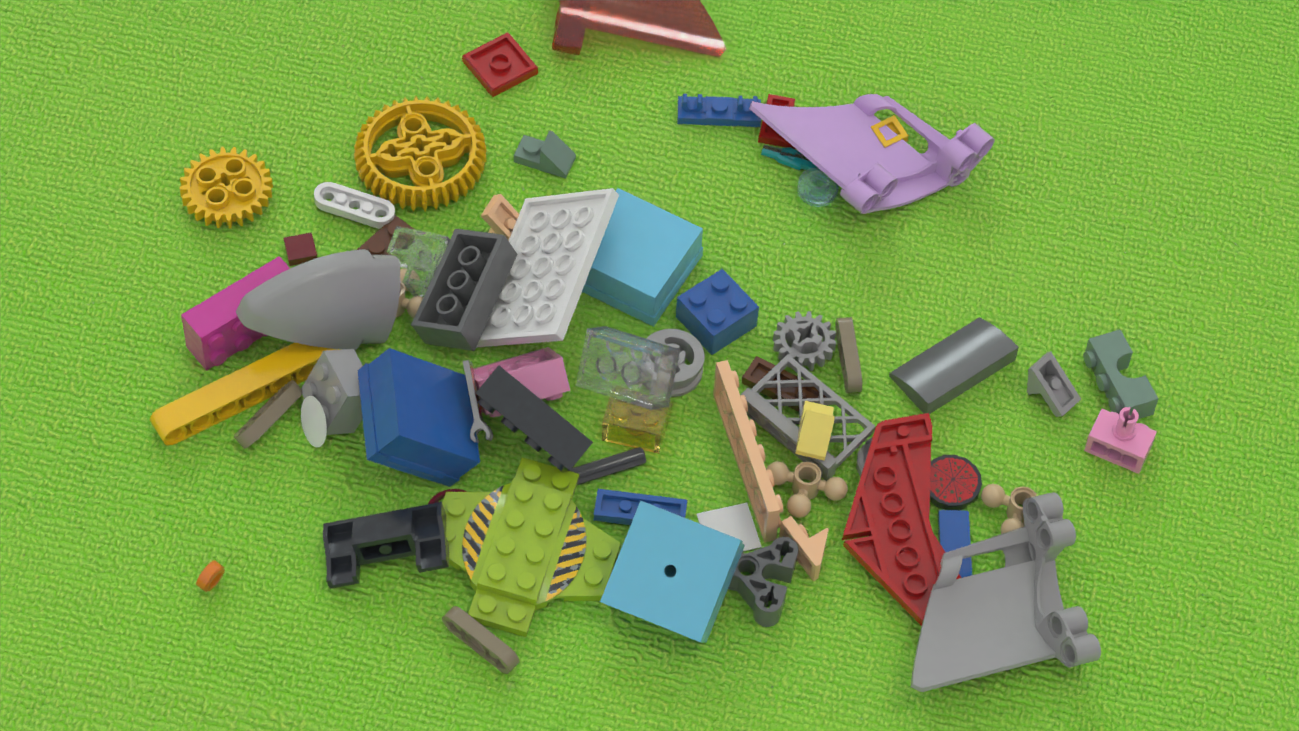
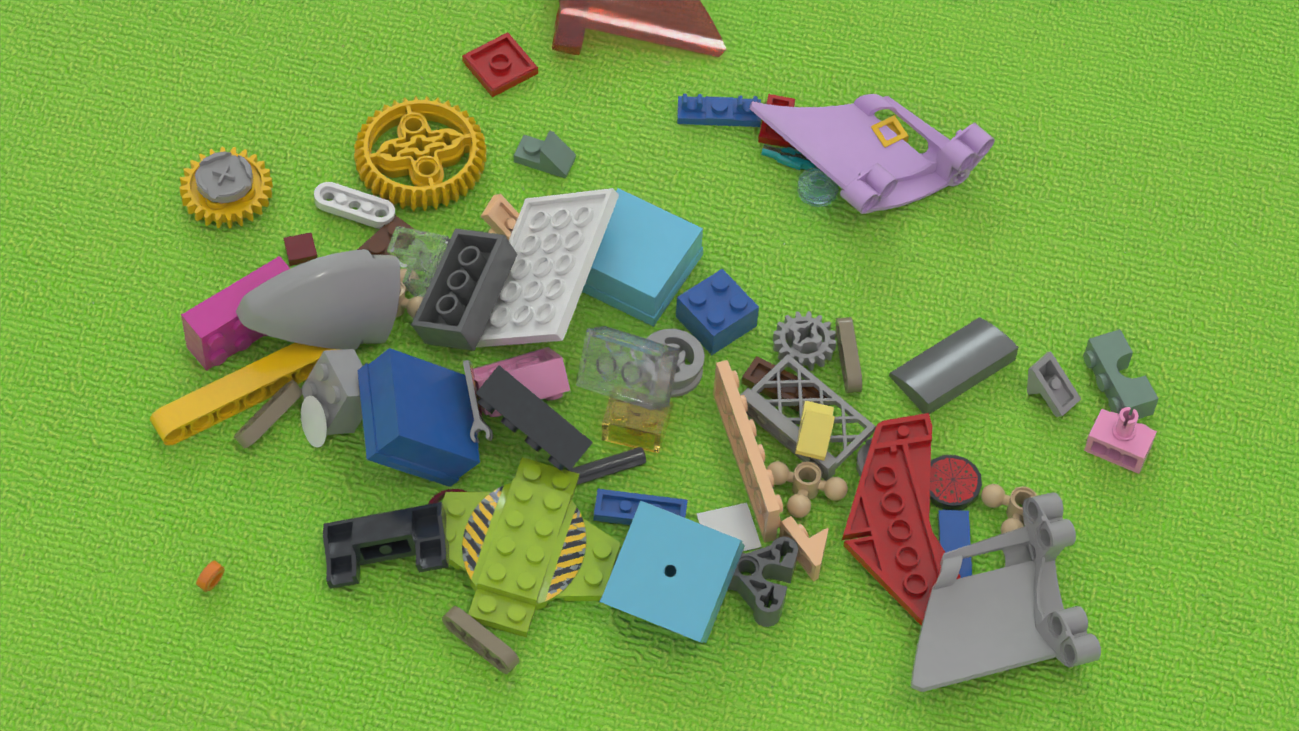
(224, 177): none -> light grey tile

